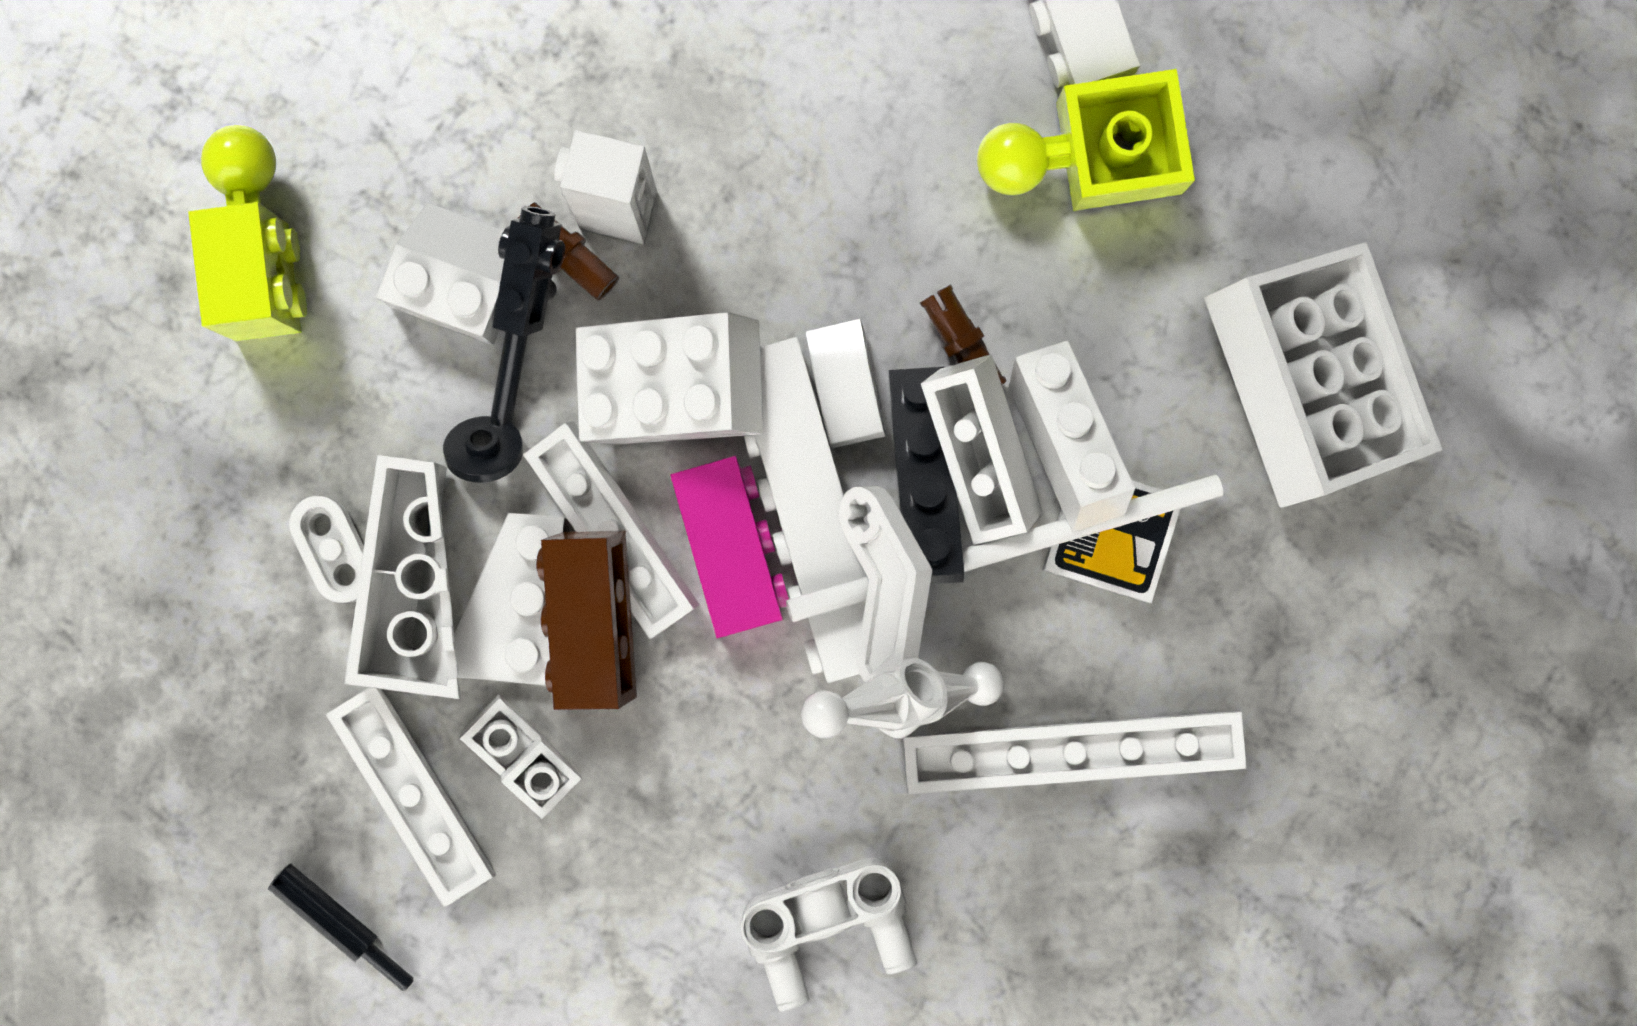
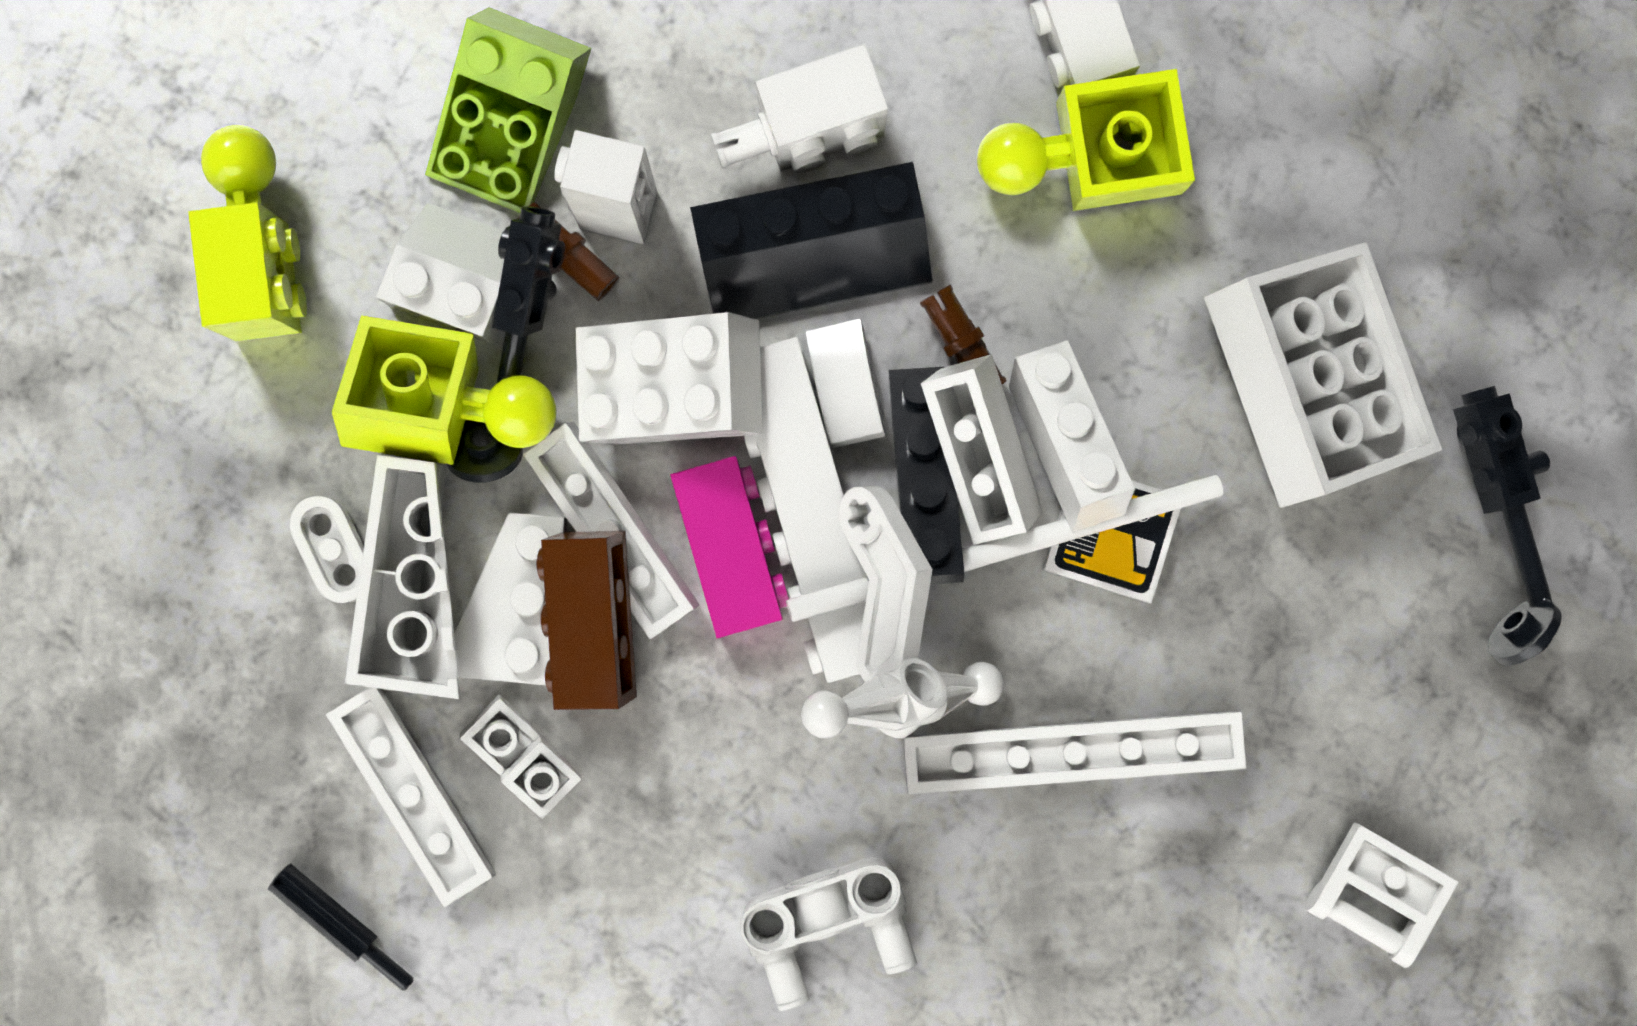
(415, 388): none -> neon yellow brick
(505, 108): none -> lime slope
(811, 114): none -> white brick
(814, 243): none -> black slope
(1392, 879): none -> white plate
(1504, 483): none -> black piece

